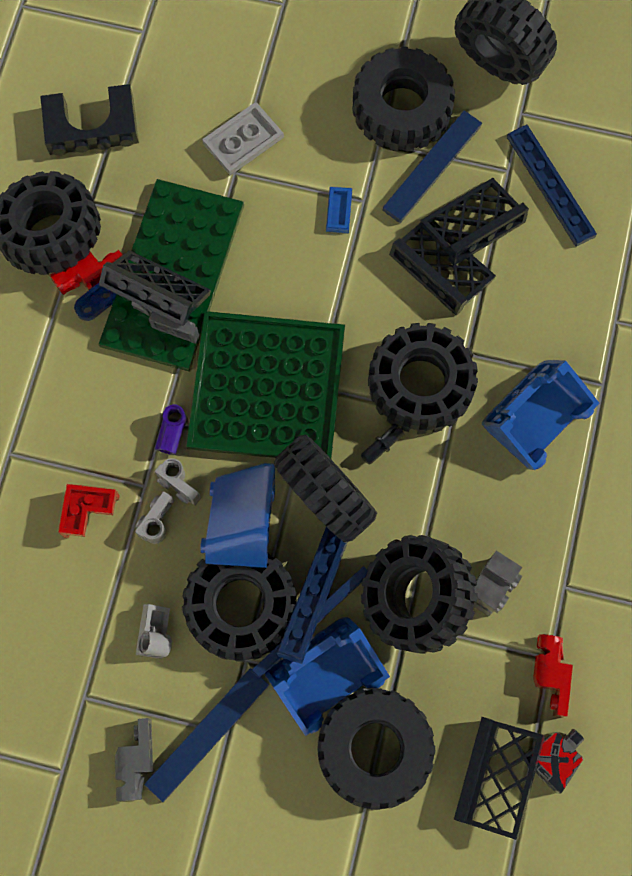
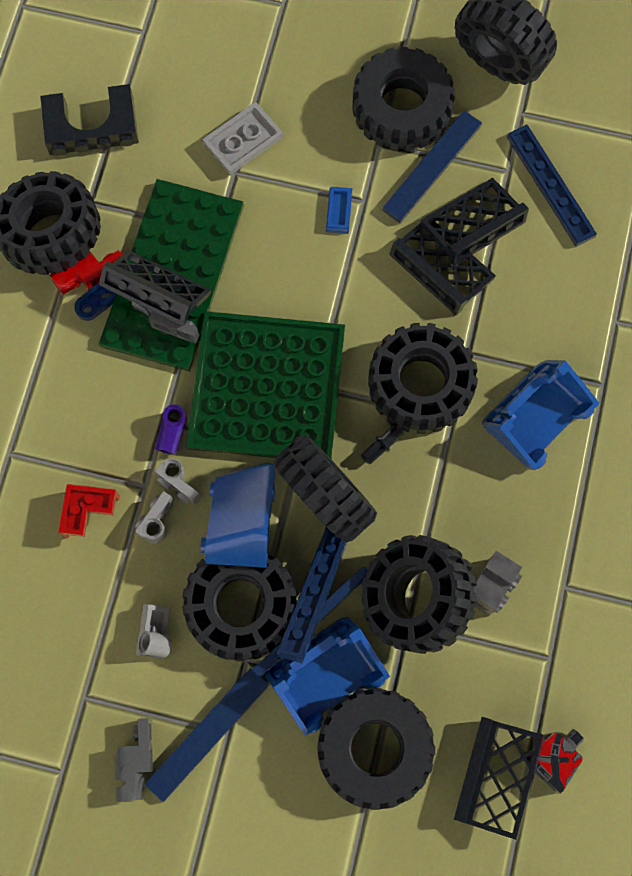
(552, 674): red plate -> none

